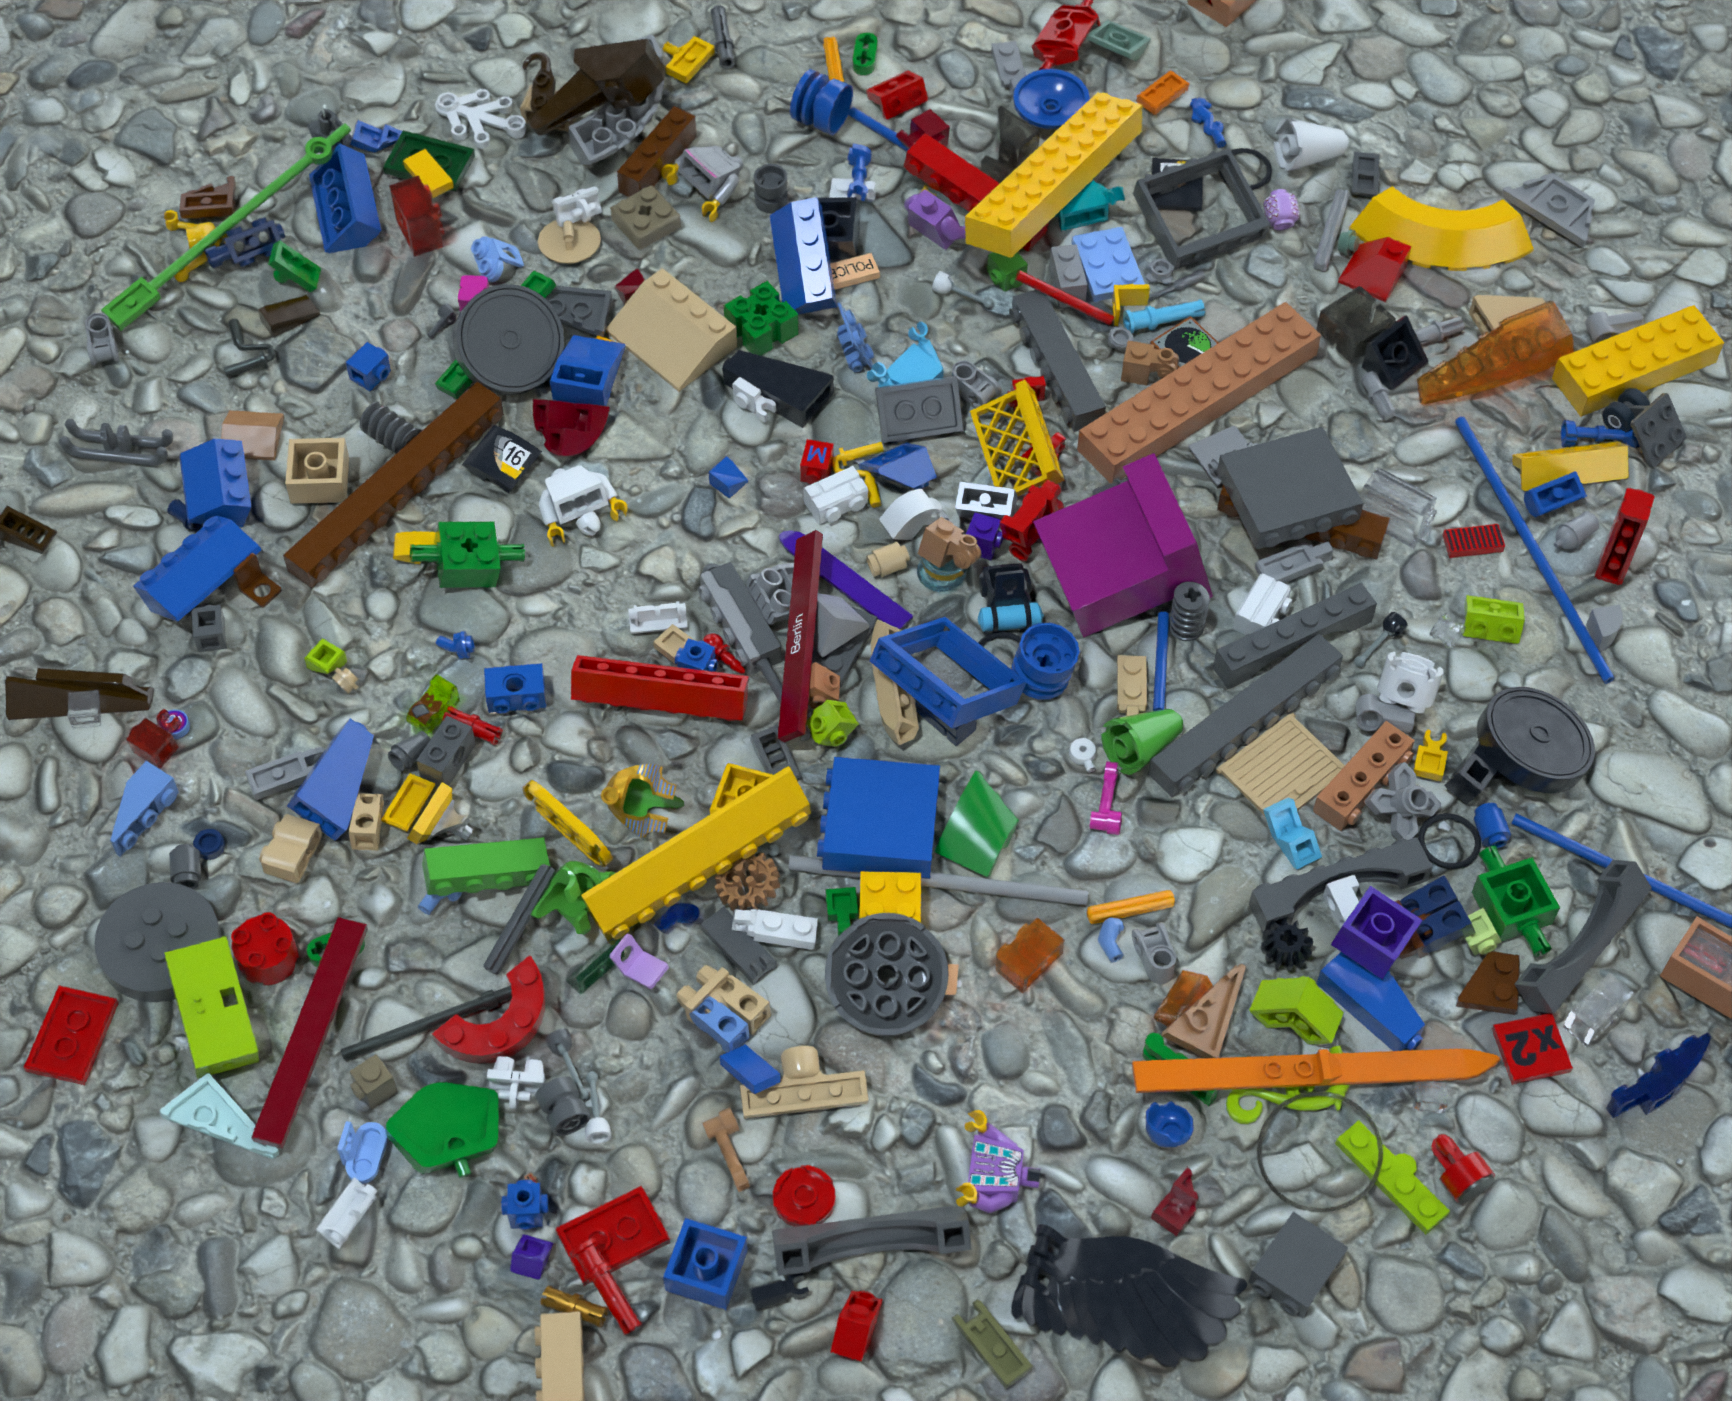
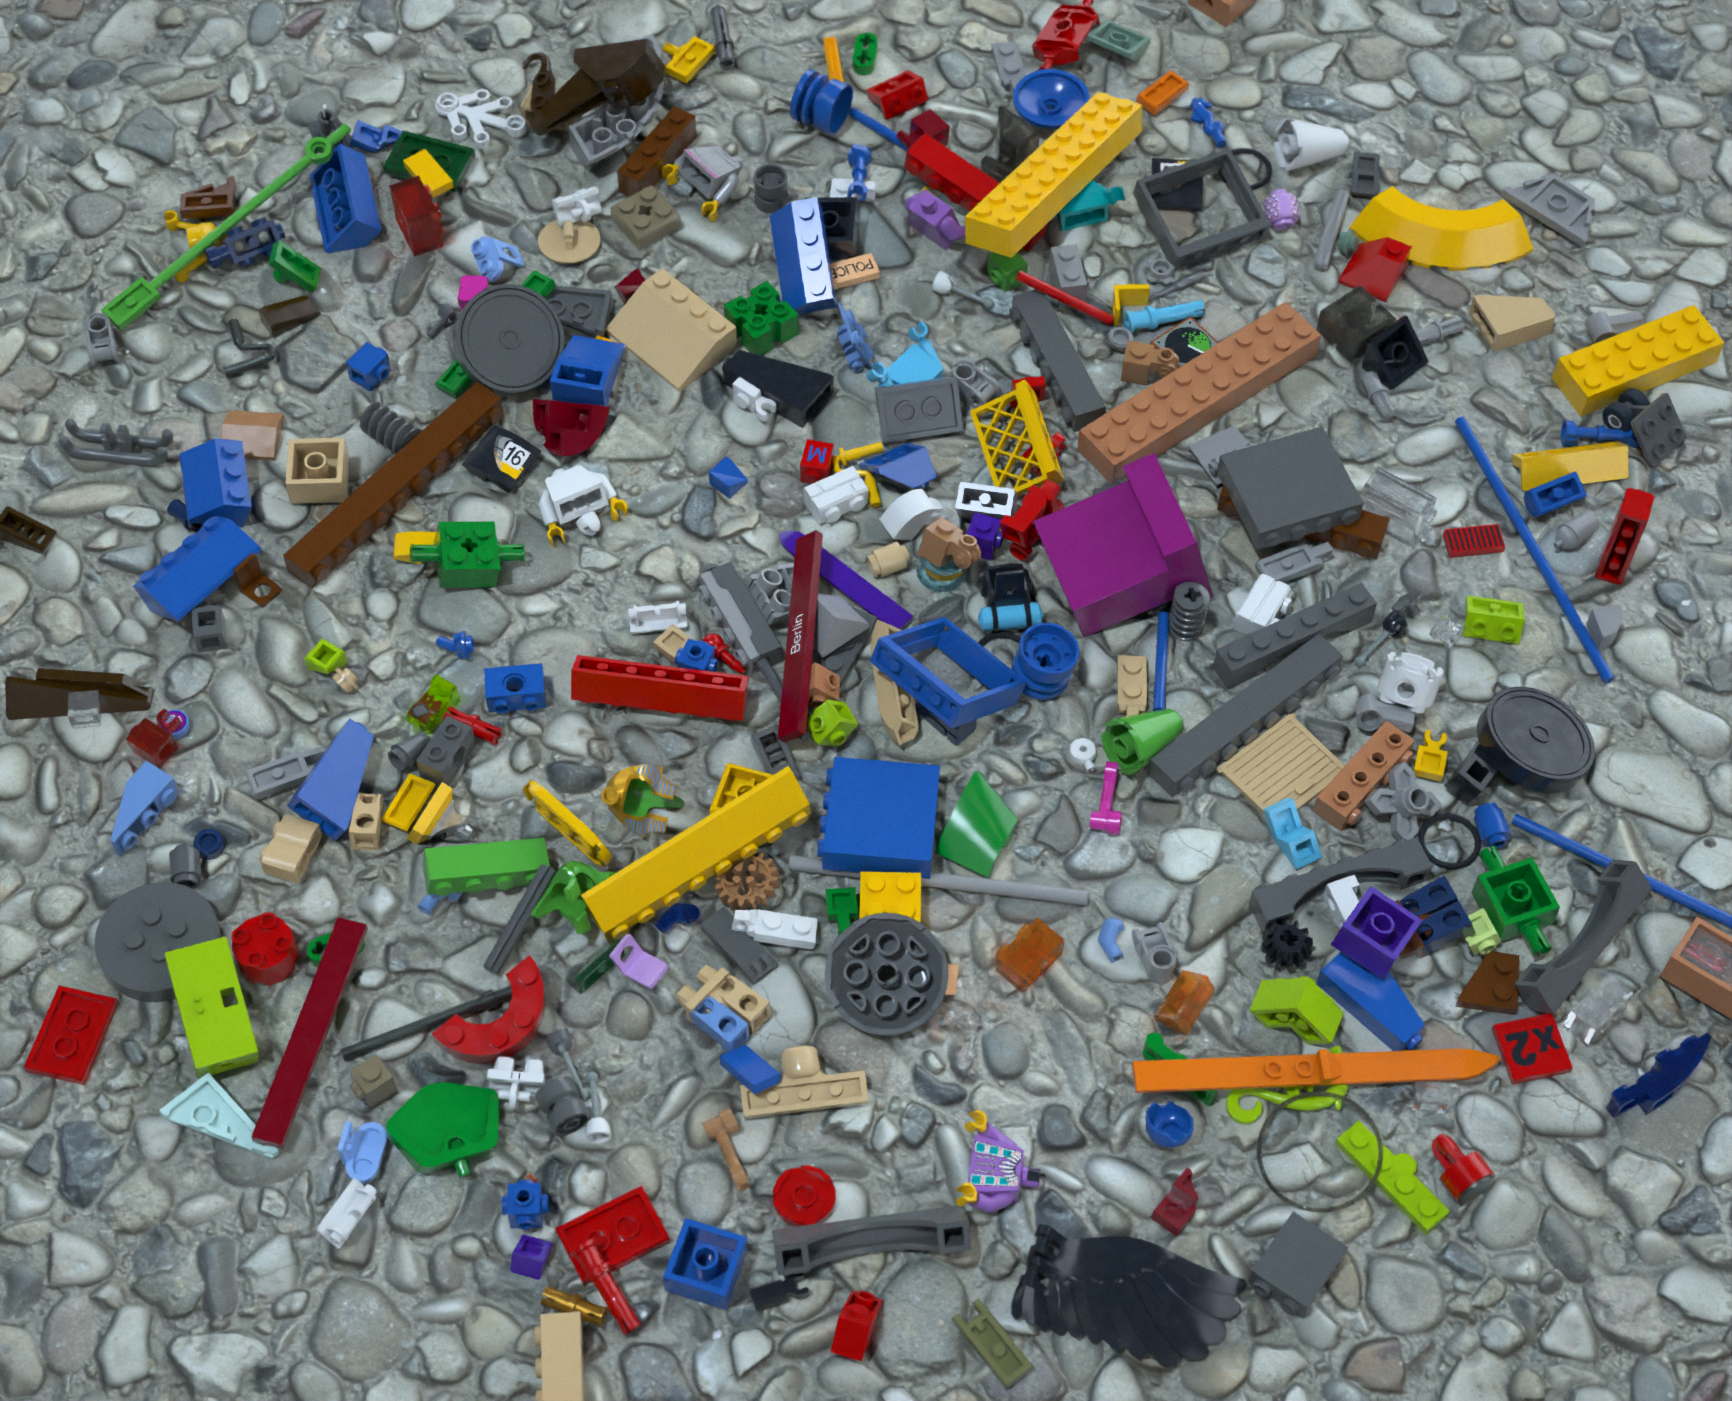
(1107, 261): light blue plate -> none
(1131, 906): light orange axle -> none
(1207, 1020): medium nougat wing -> none
(1408, 603): none -> dark grey plant
(1511, 352): clear orange wedge -> none

